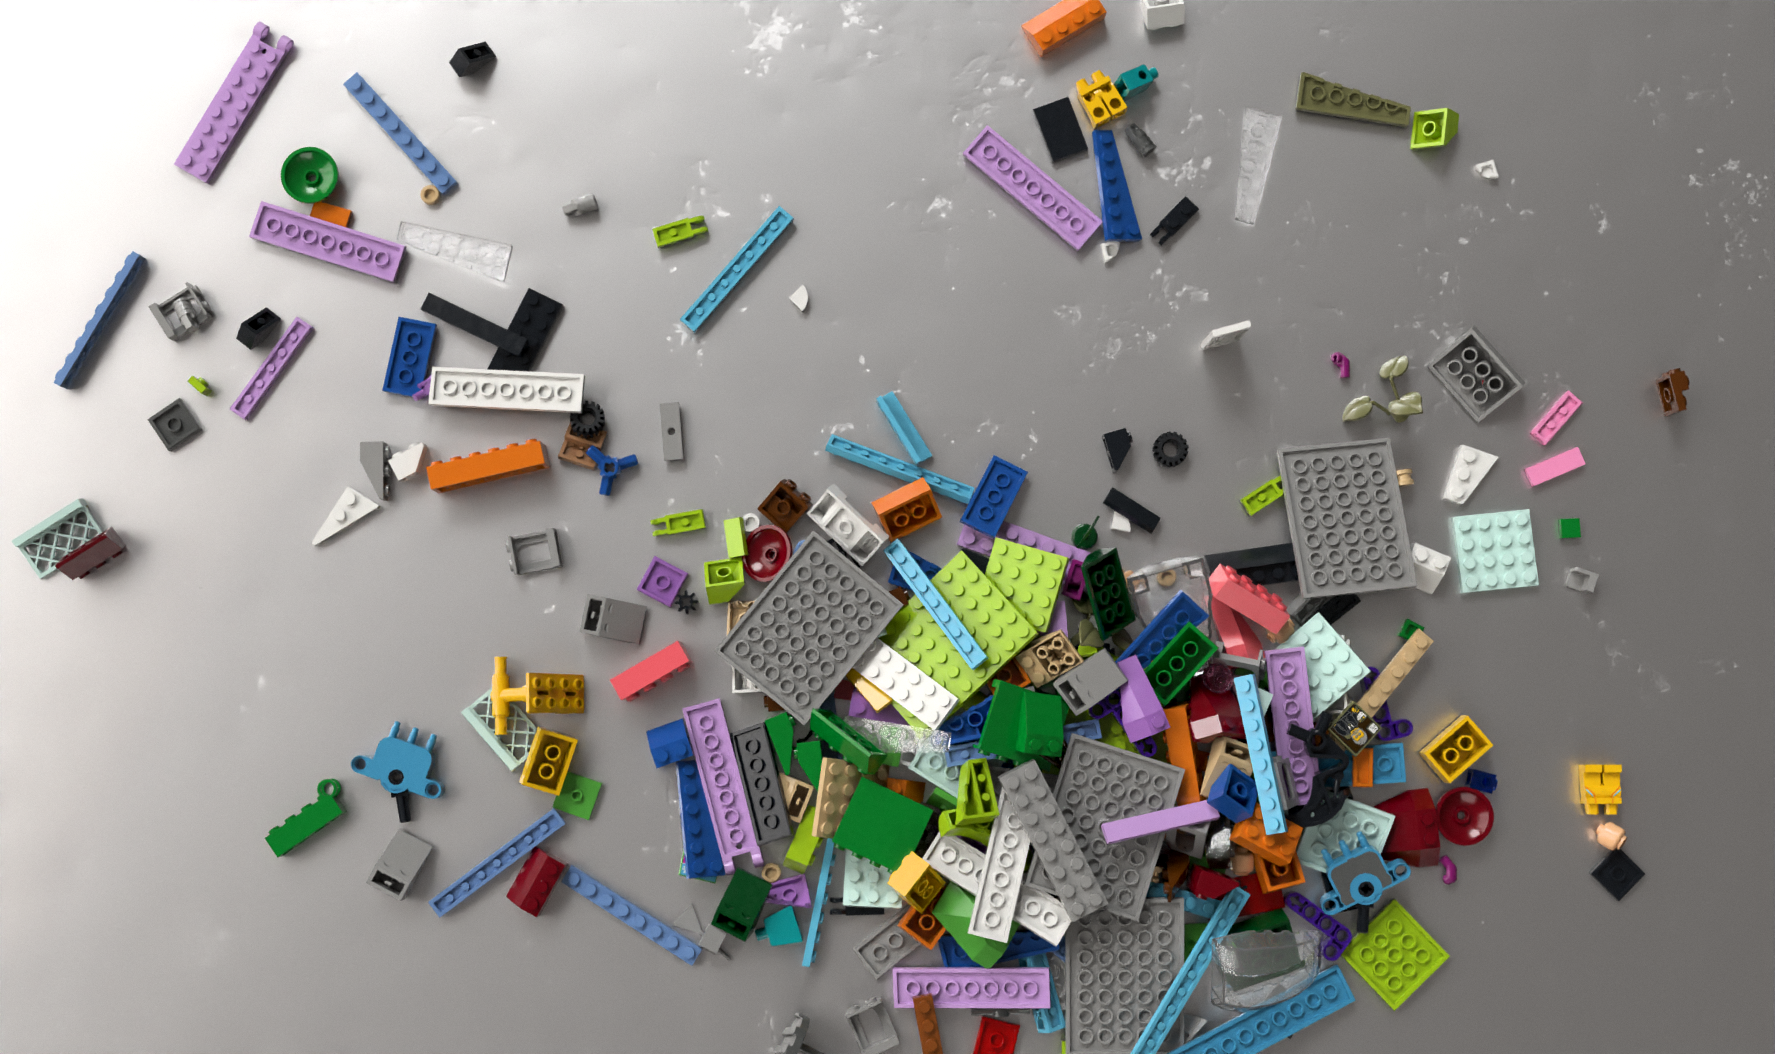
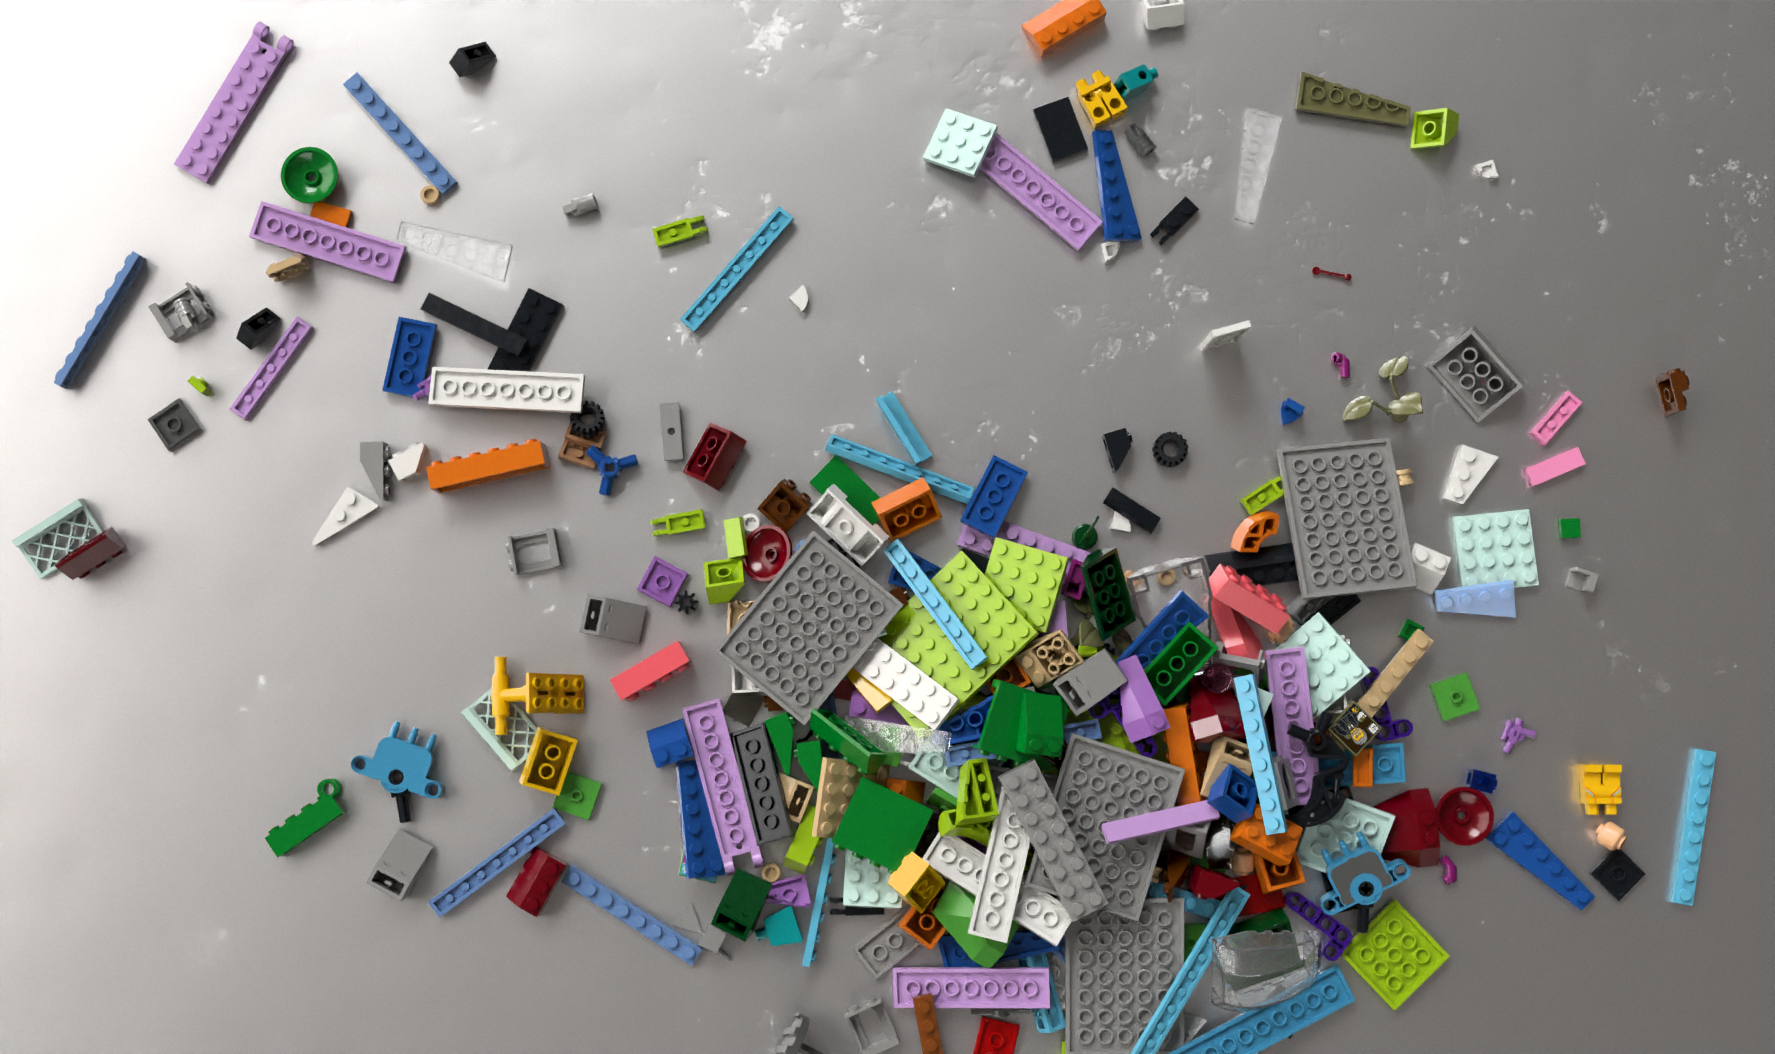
(288, 268): none -> tan slope
(714, 456): none -> dark red slope
(743, 707): none -> clear smoke piece
(858, 492): none -> green tile
(960, 142): none -> light aqua plate
(1254, 530): none -> orange brick
(1290, 411): none -> blue tile
(1316, 270): none -> dark red hinge
(1454, 696): none -> bright green plate
(1455, 749): yellow brick -> none
(1480, 599): none -> light blue wing
(1515, 732): none -> medium lavender piece
(1526, 849): none -> blue wing
(1693, 827): none -> medium azure plate

